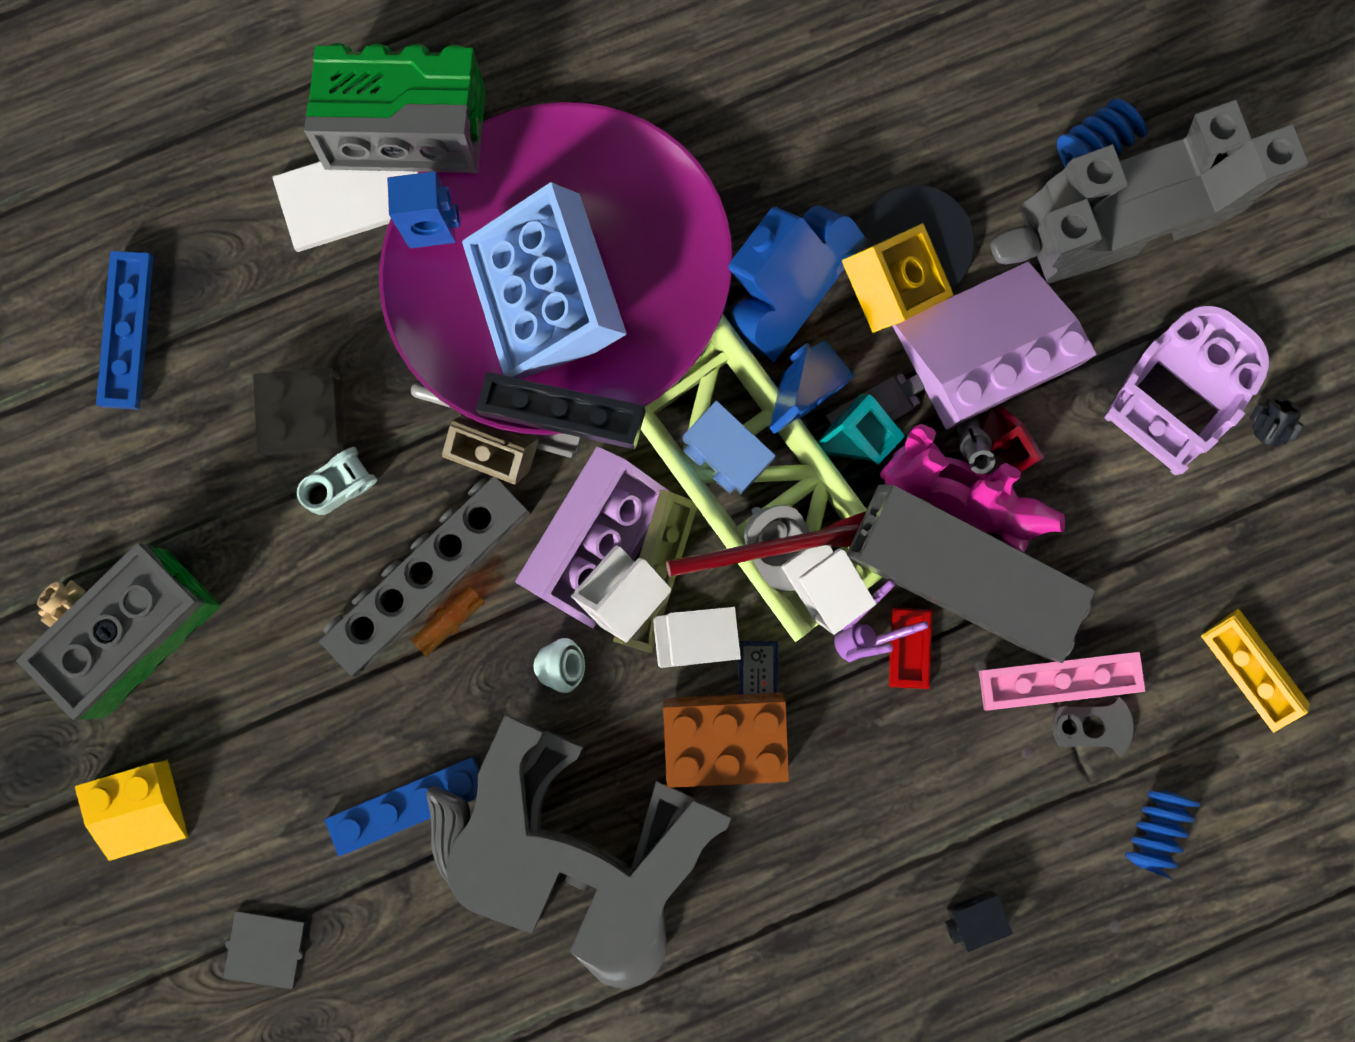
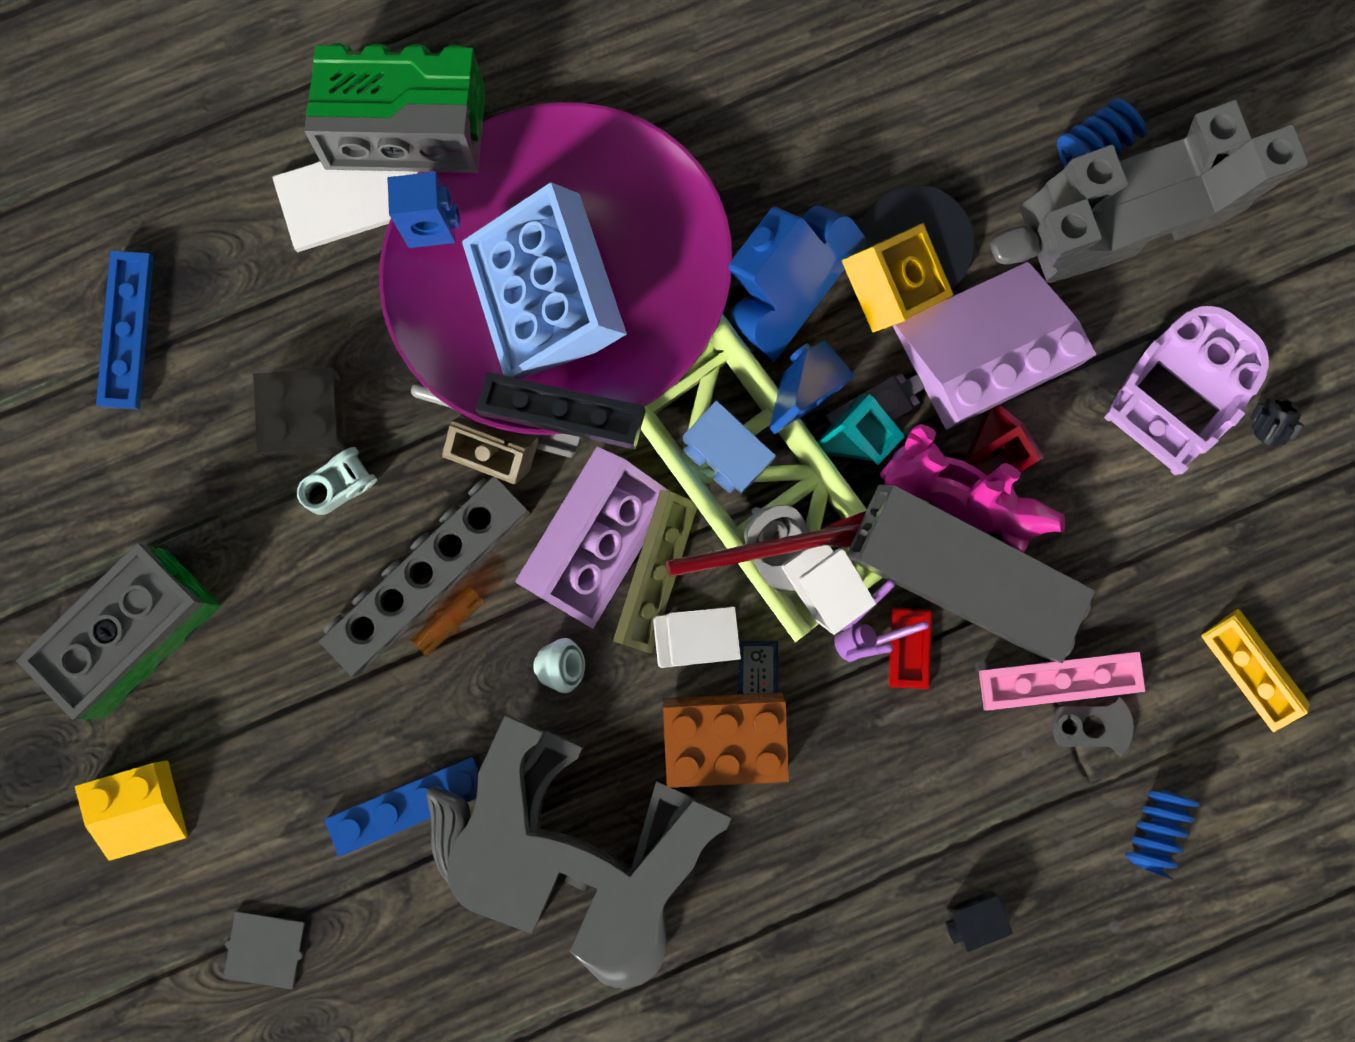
(57, 600): tan gear -> none
(621, 593): white piece -> none
(975, 445): dark grey pin -> none

